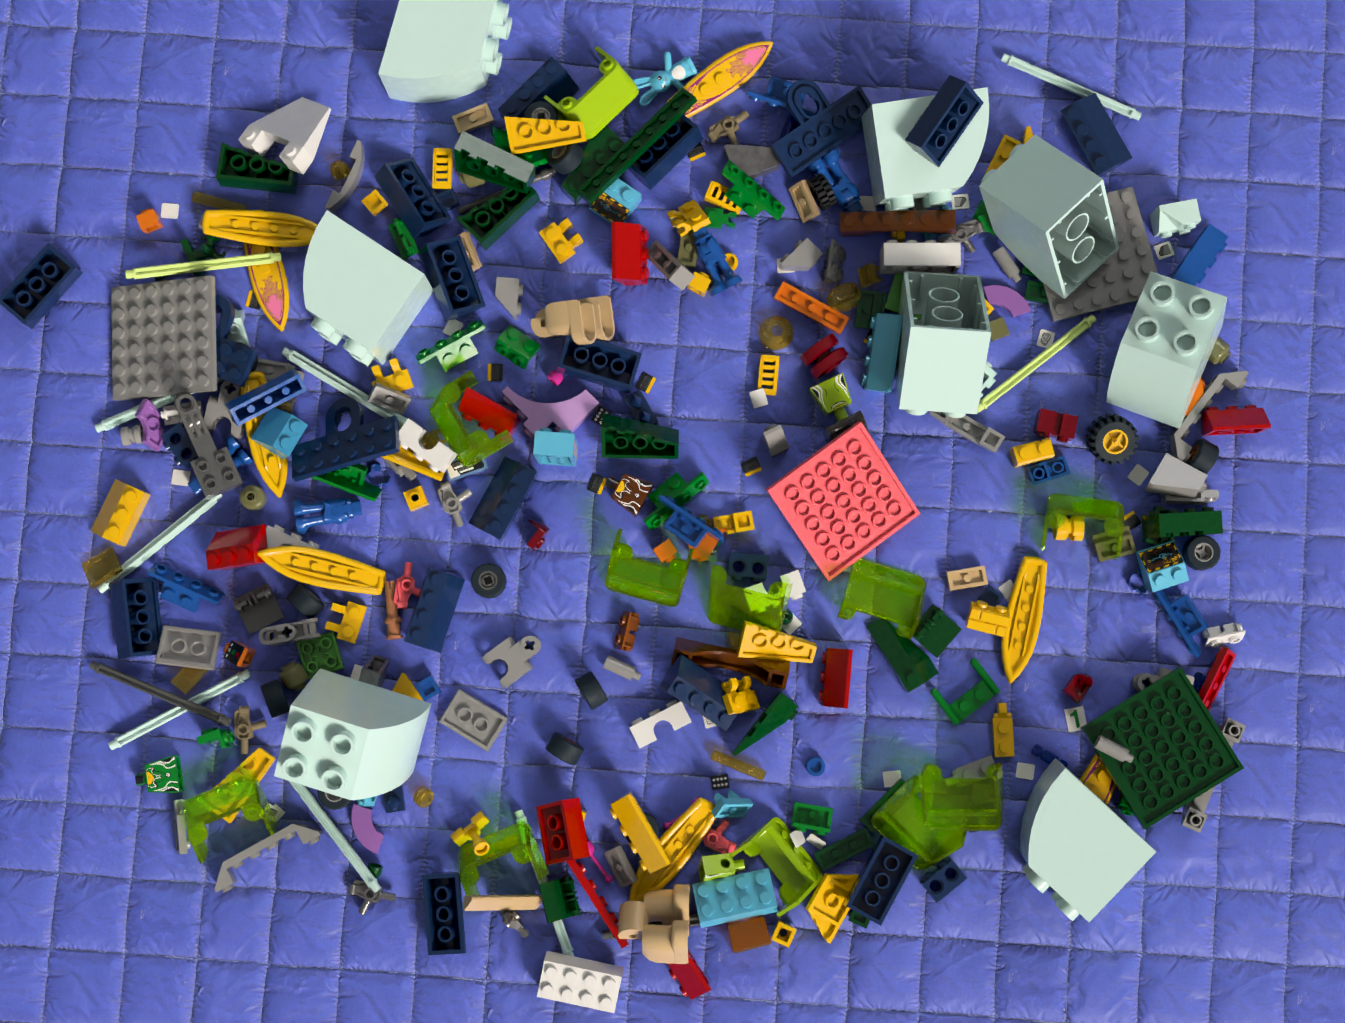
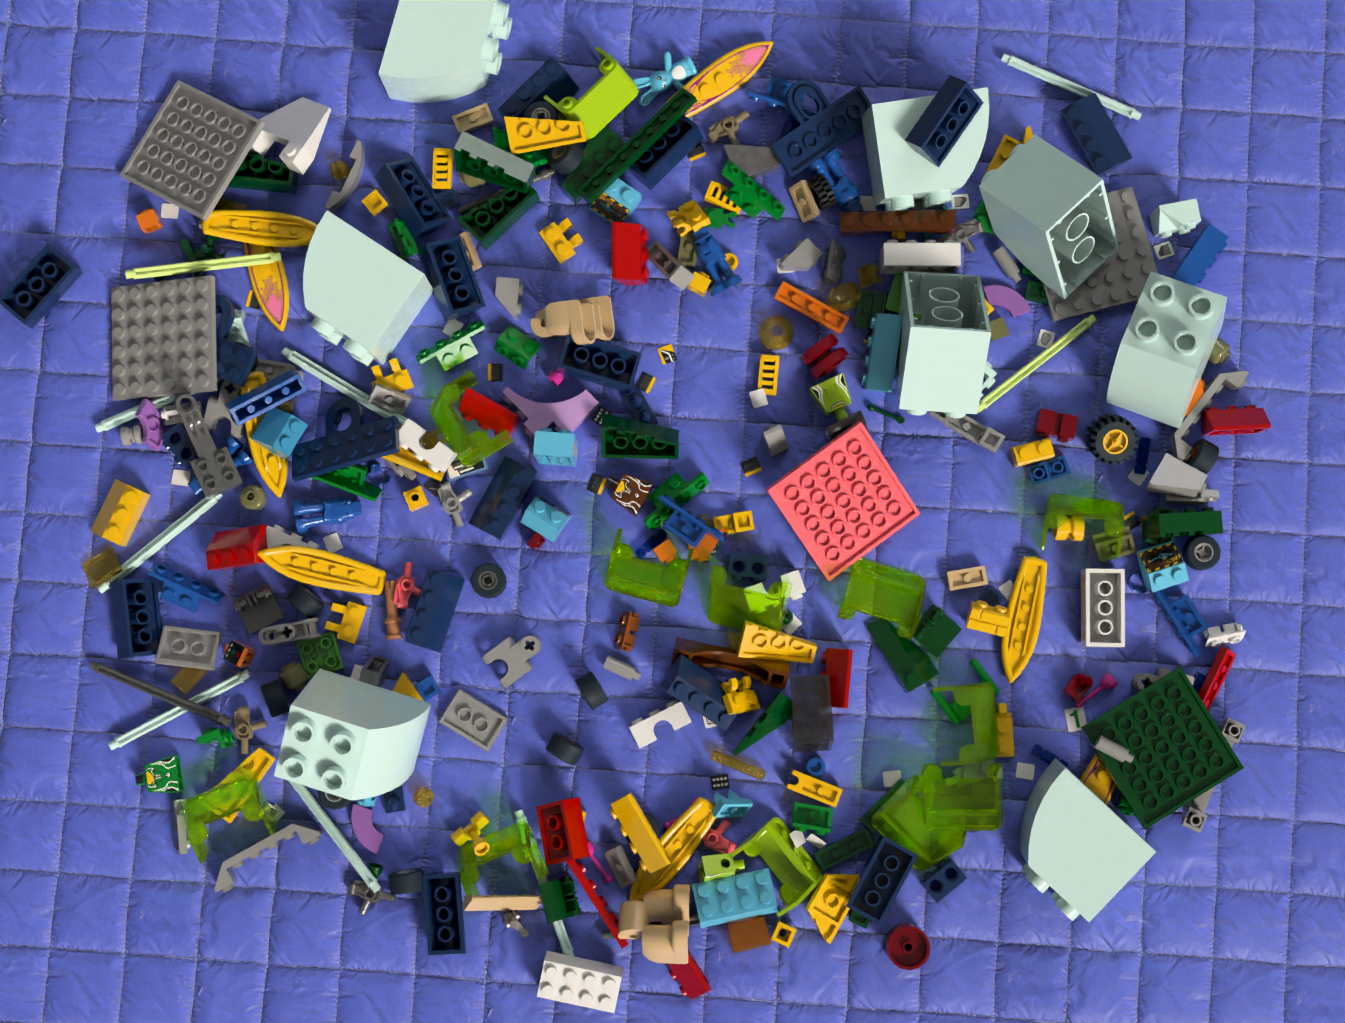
(192, 150): none -> light grey plate
(333, 543): none -> white sticker
(406, 881): none -> black wheel
(432, 486): none -> clear smoke sticker
(545, 518): none -> medium azure slope
(651, 543): none -> clear blue axle
(667, 354): none -> sticker
(811, 713): none -> clear smoke bracket
(815, 789): none -> yellow plate
(900, 420): none -> dark green hinge
(907, 934): none -> dark red wheel
(984, 722): none -> clear neon green windscreen
(1103, 608): none -> white brick
(1107, 682): none -> dark pink hinge
(1142, 455): none -> clear blue axle

